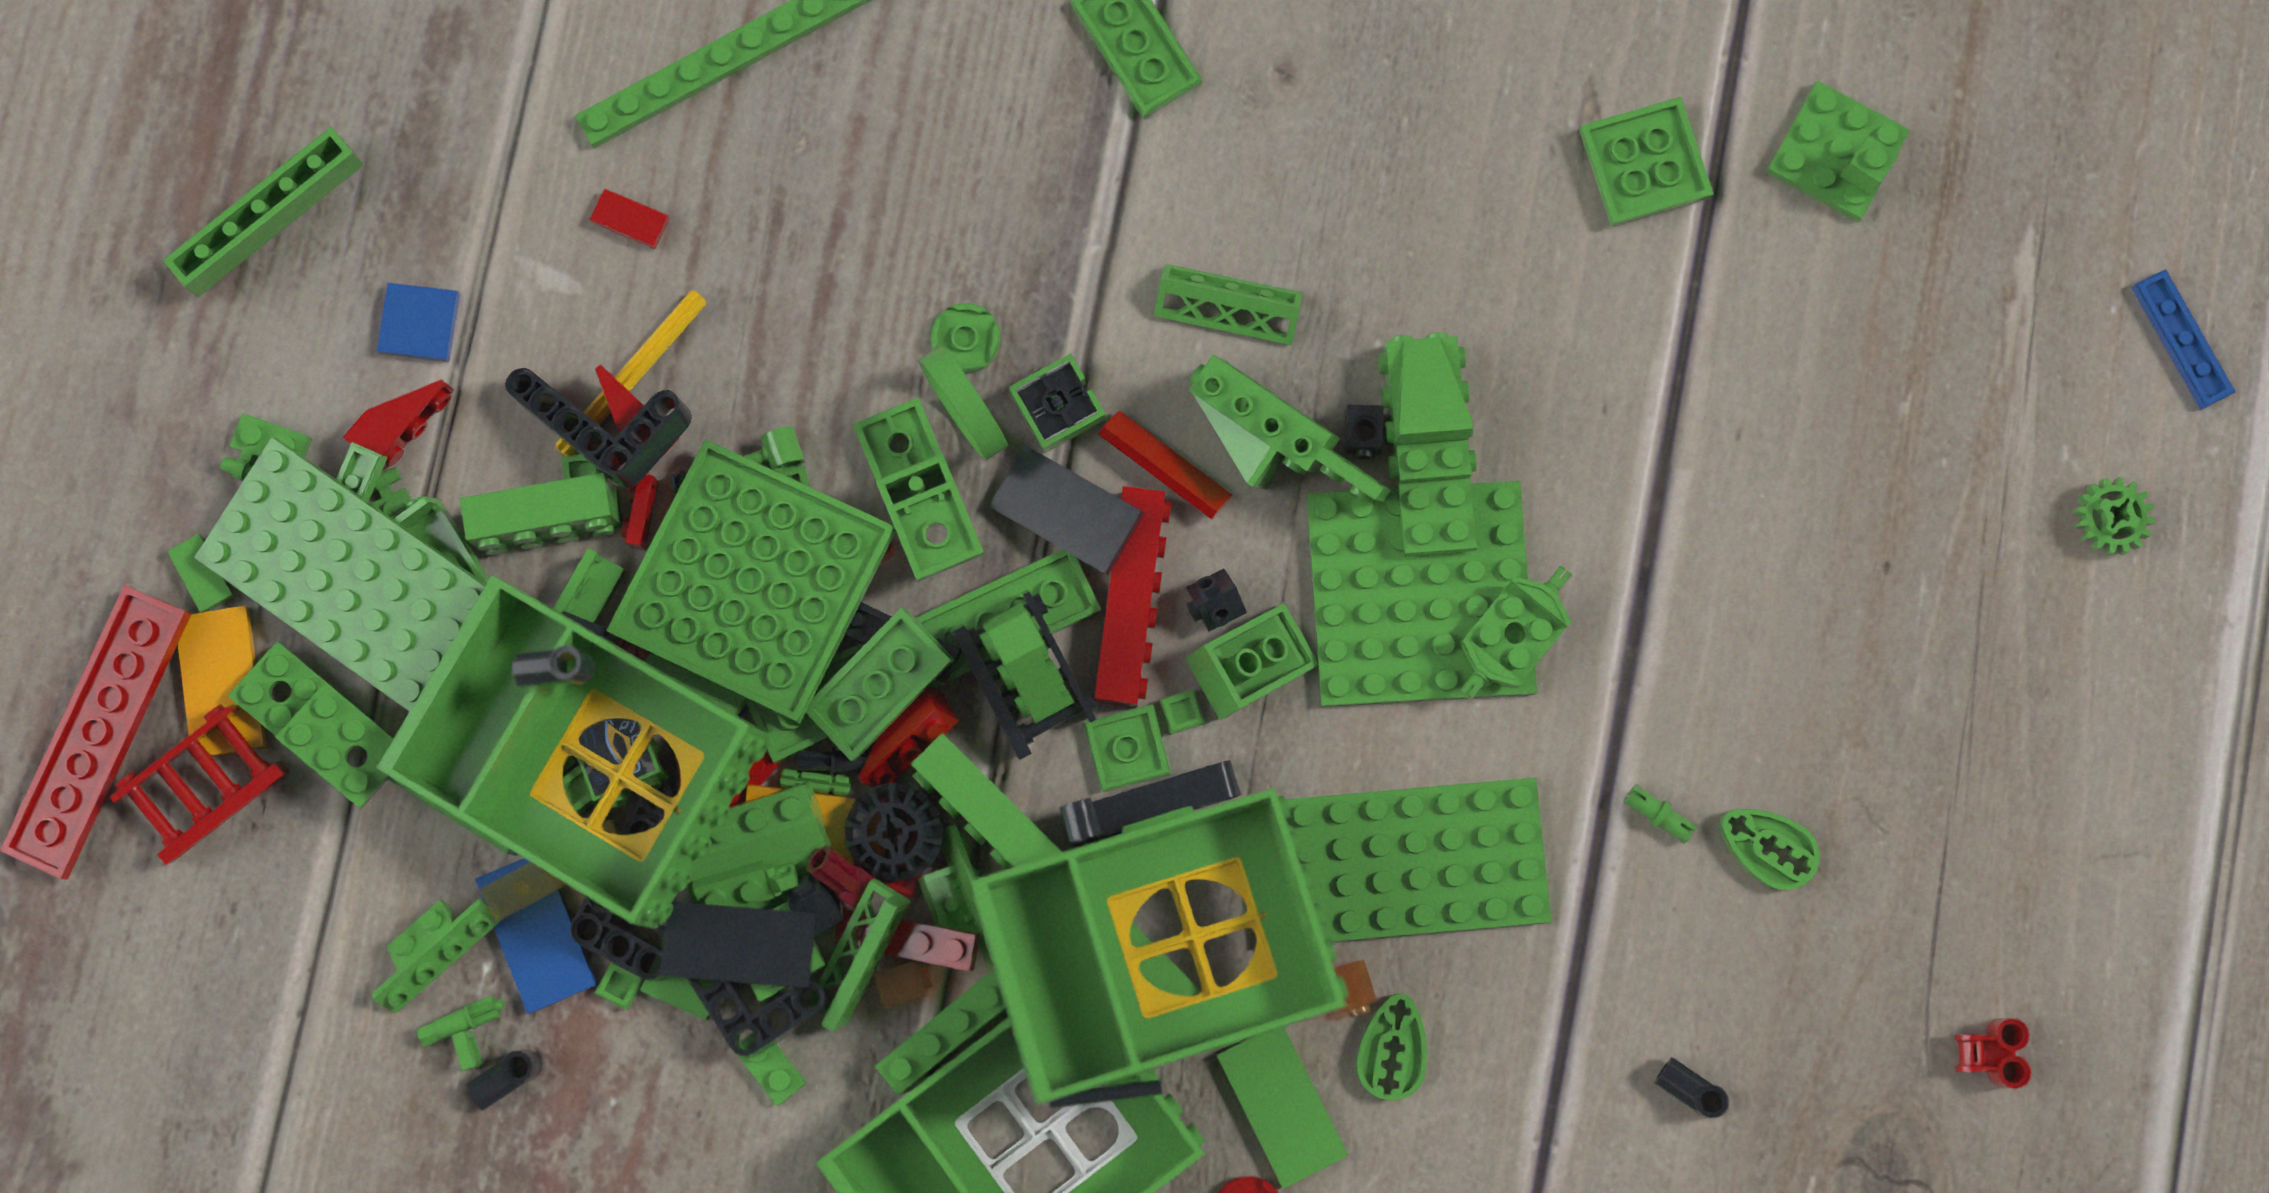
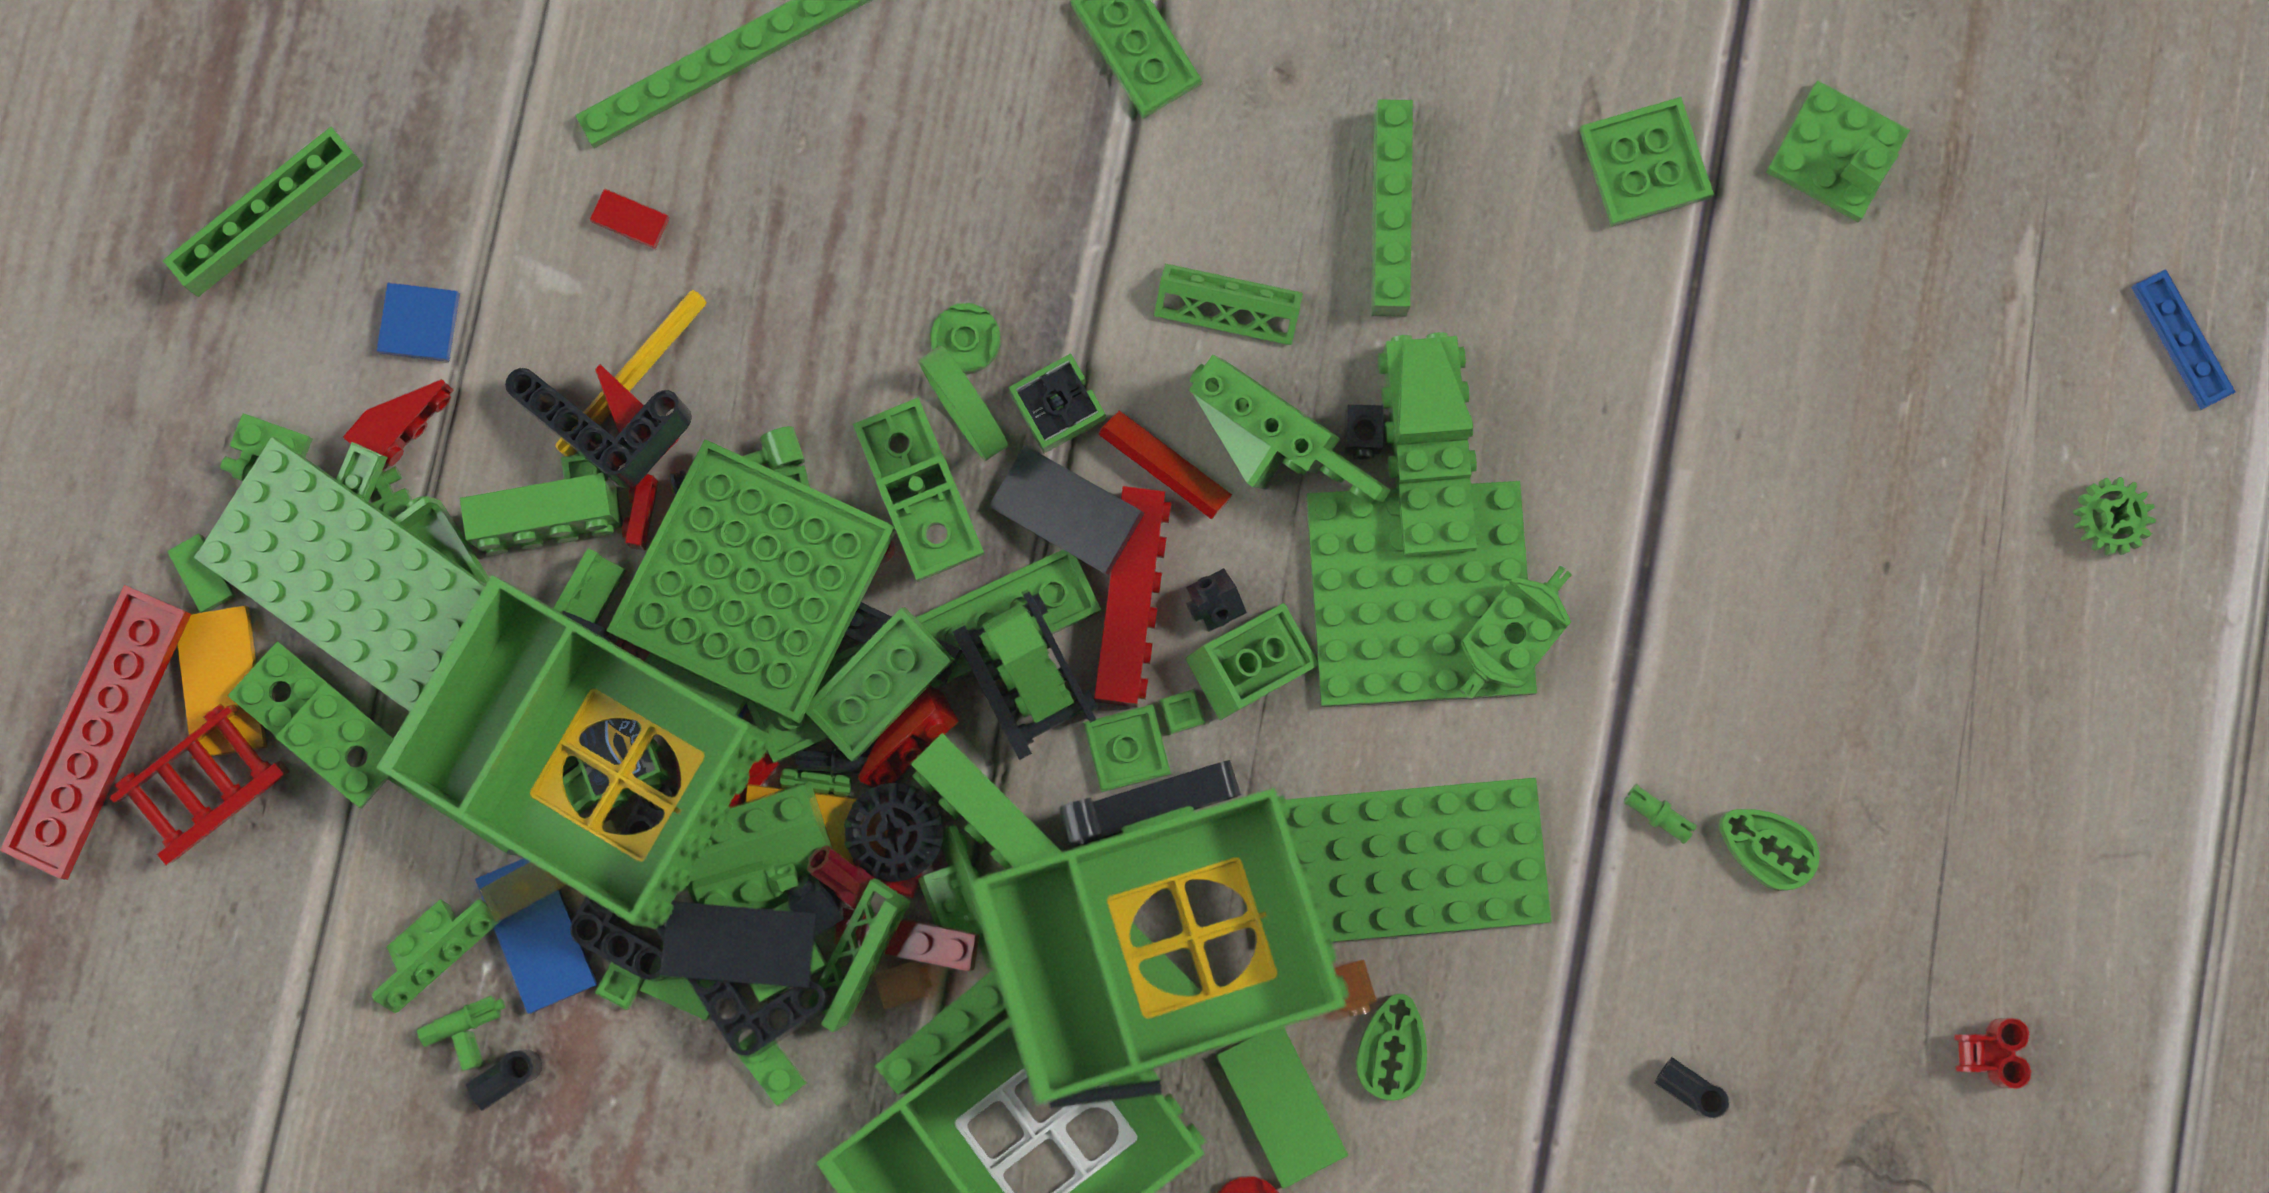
(551, 667): black piece -> none
(1392, 208): none -> bright green brick

